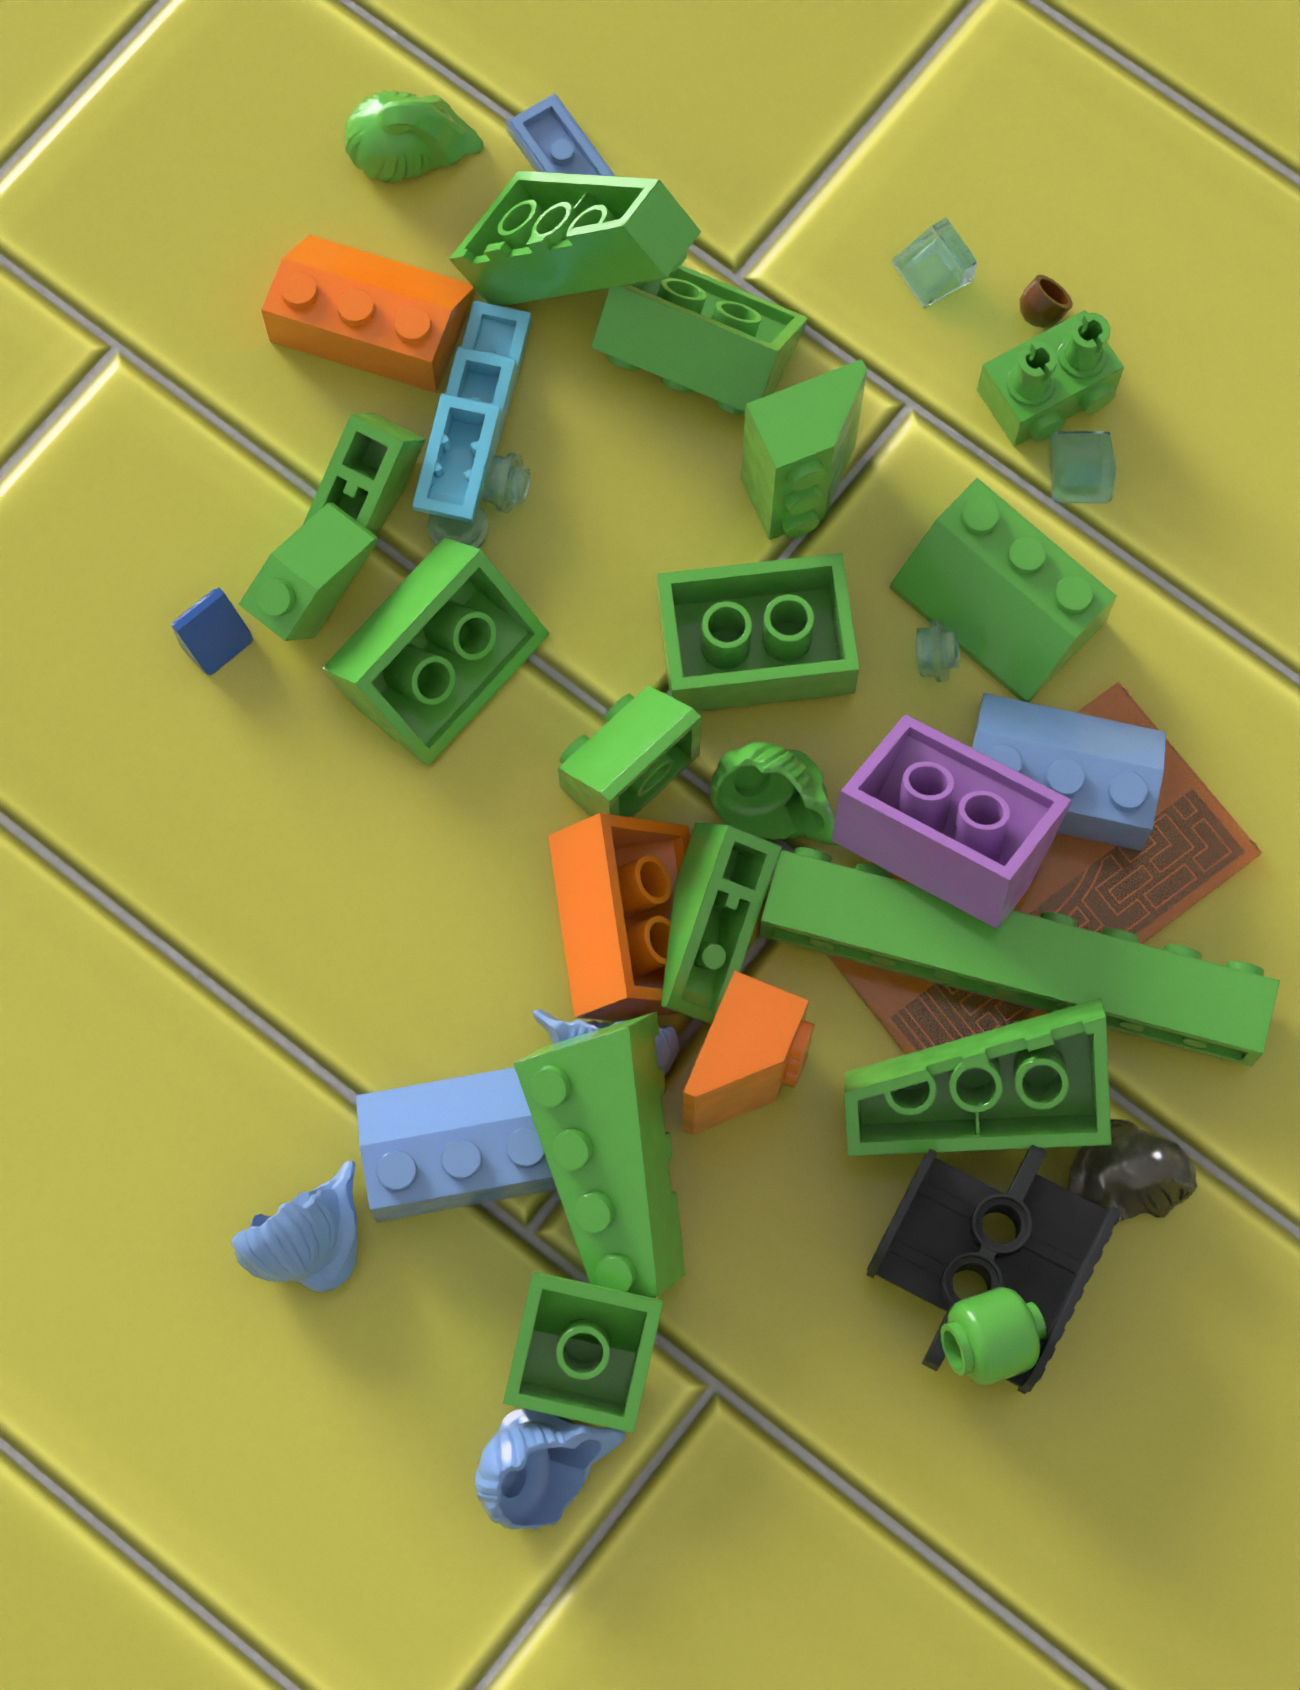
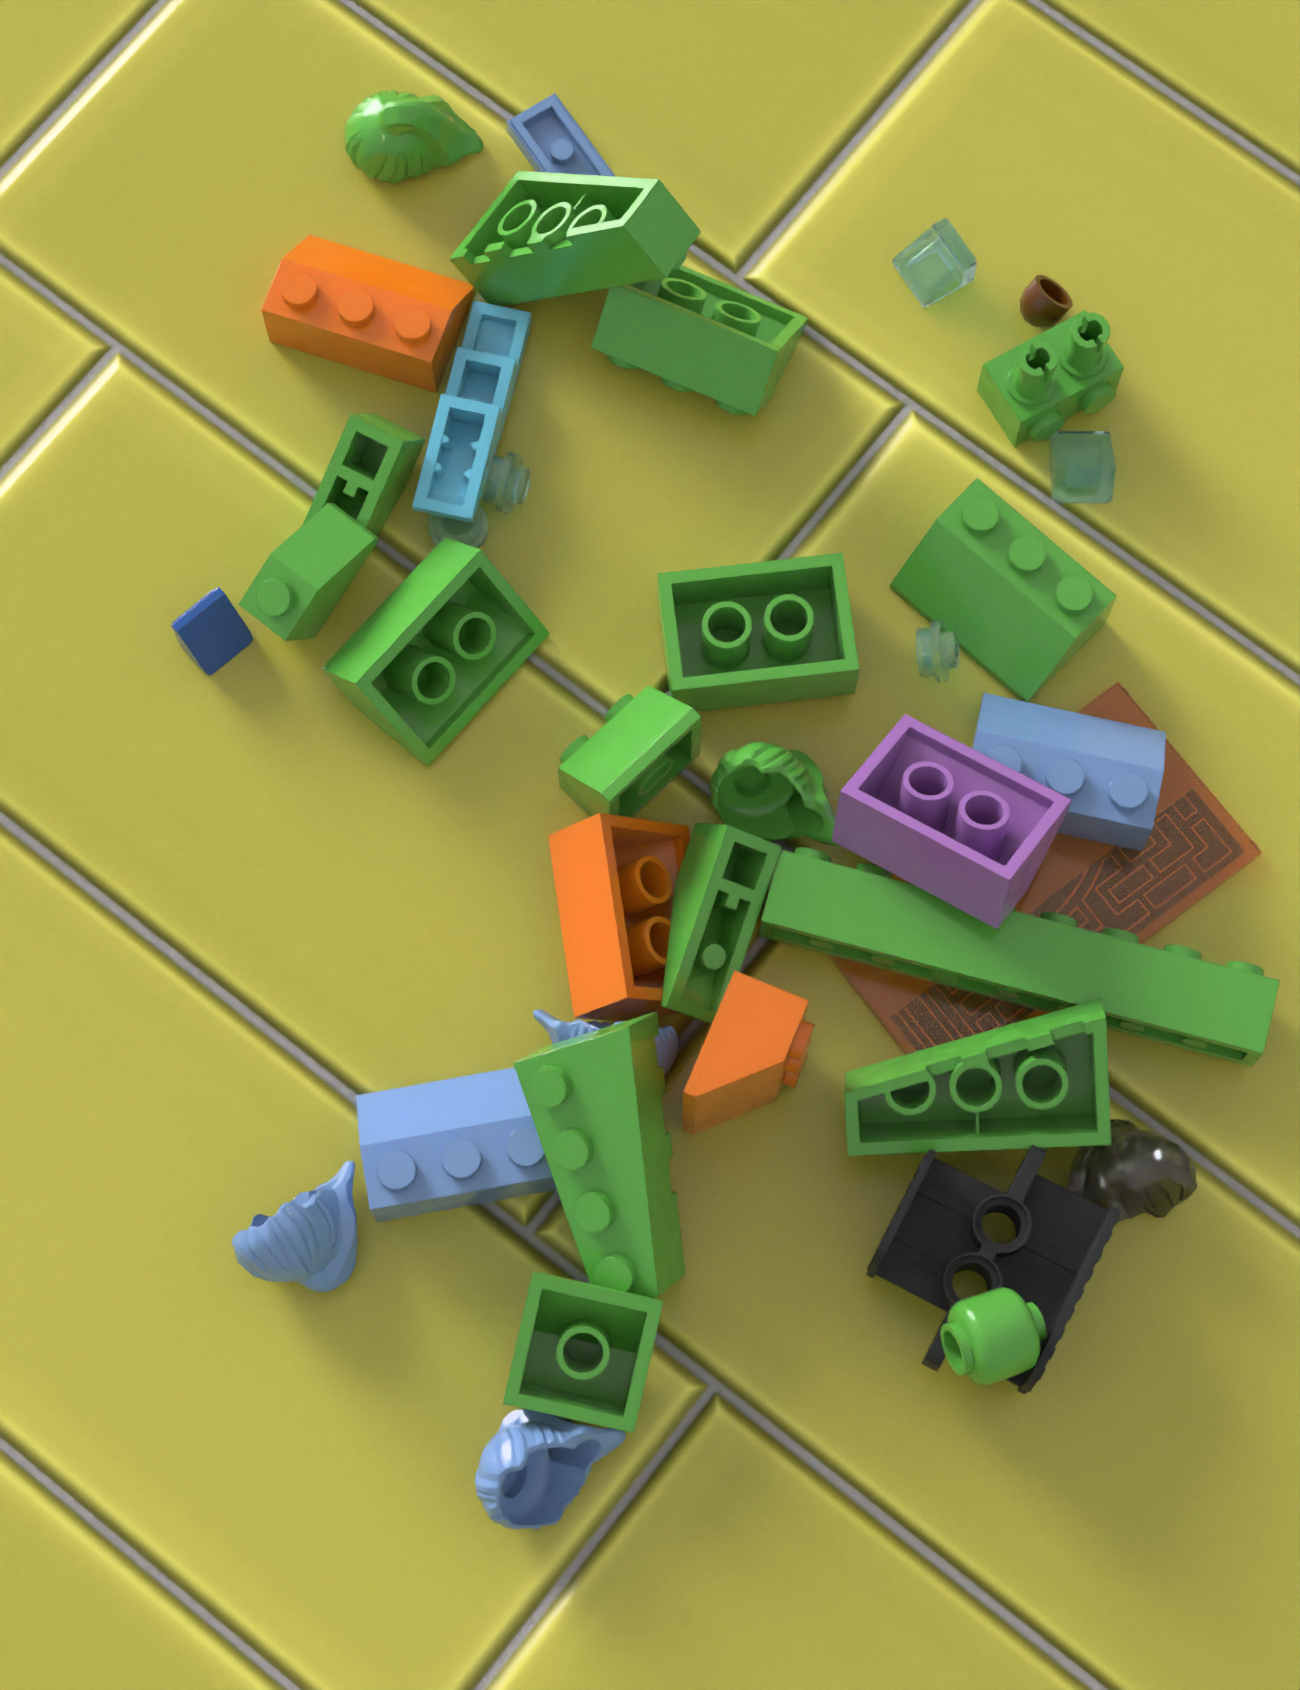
(800, 448): bright green slope -> none

